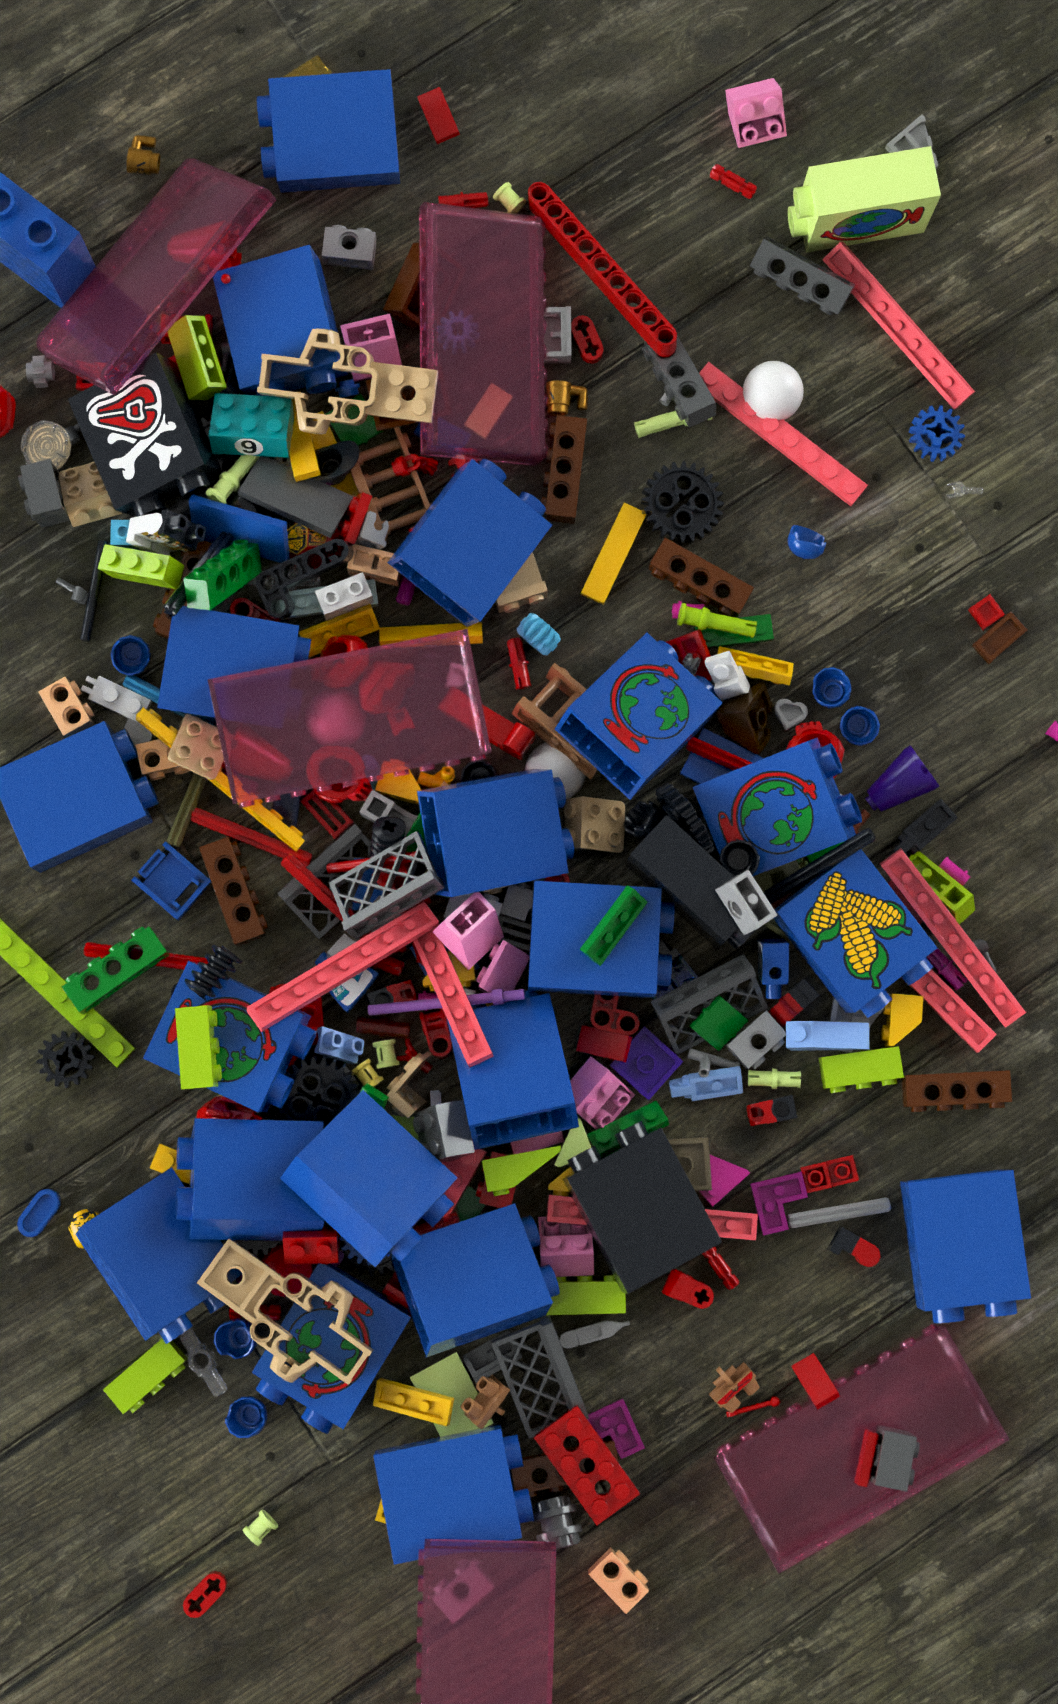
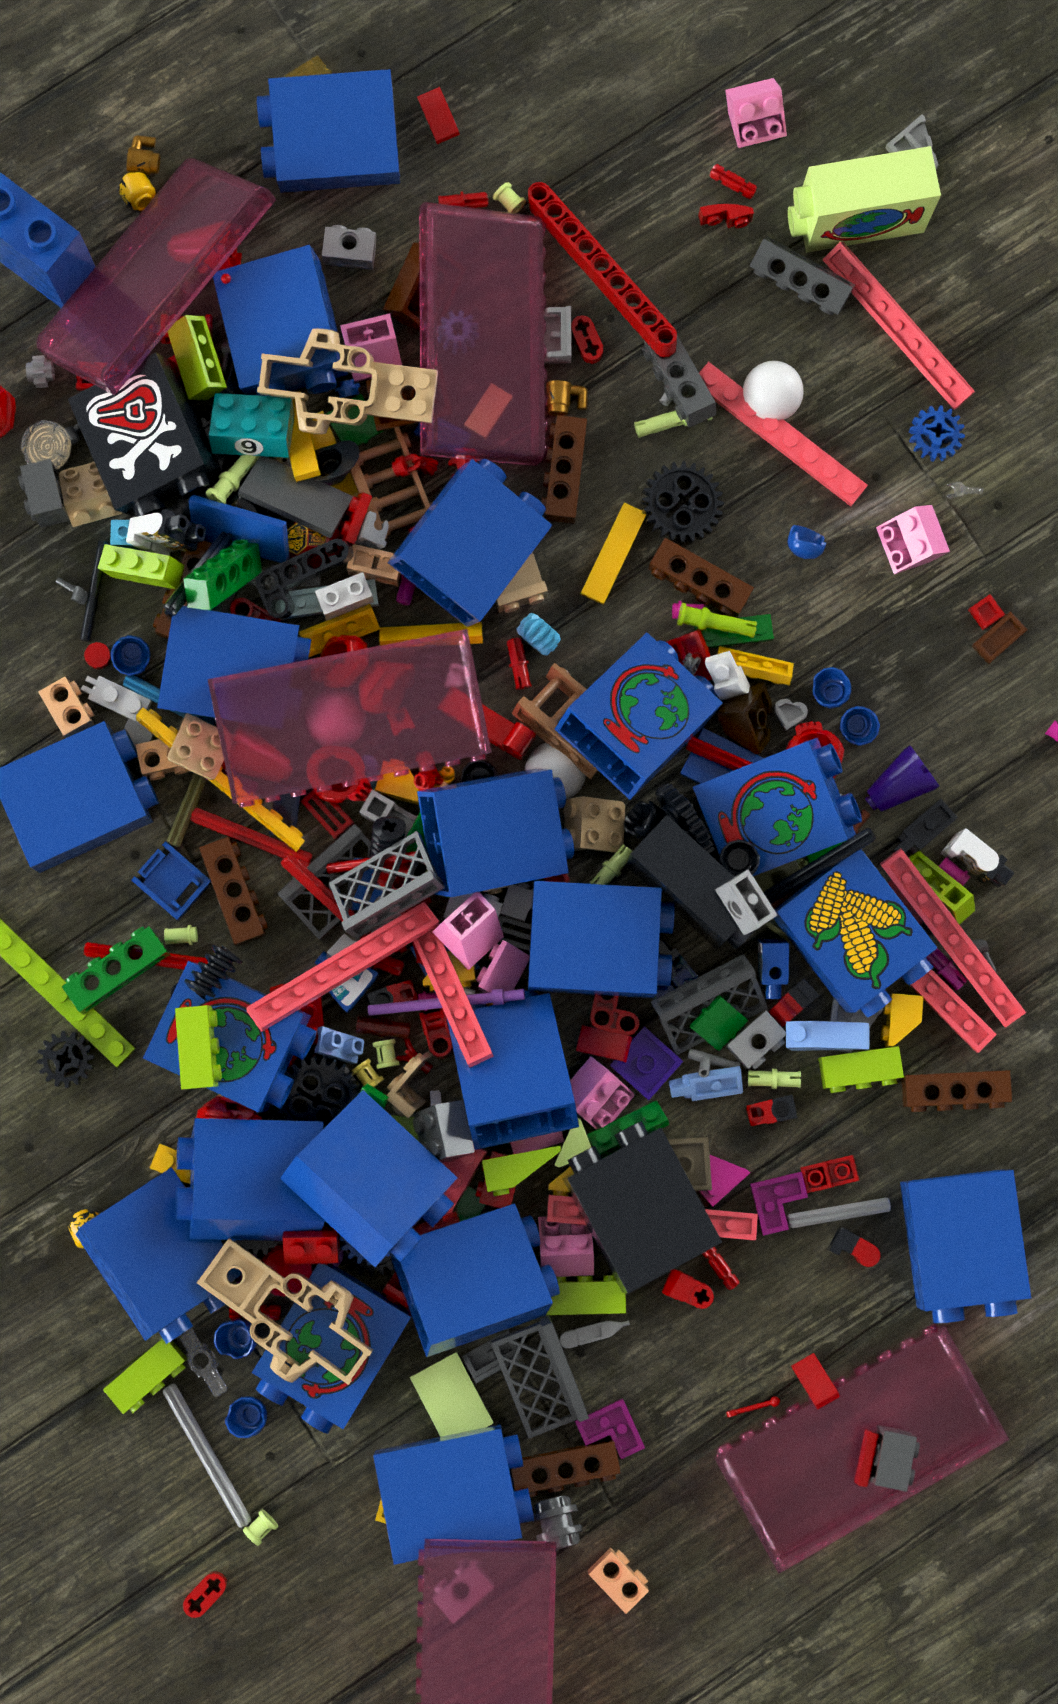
(39, 1213): blue tile -> none
(97, 655): none -> red tile
(136, 190): none -> yellow head
(181, 935): none -> yellowish green pin
(207, 1455): none -> light grey axle
(413, 1401): yellow plate -> none
(426, 779): none -> red piece
(487, 1401): medium nougat hips -> none
(583, 1483): red plate -> none
(612, 867): none -> yellowish green pin
(613, 925): green plate -> none
(731, 1383): medium nougat hips -> none
(734, 215): none -> red slope
(912, 538): none -> bright pink slope
(979, 858): none -> white hips

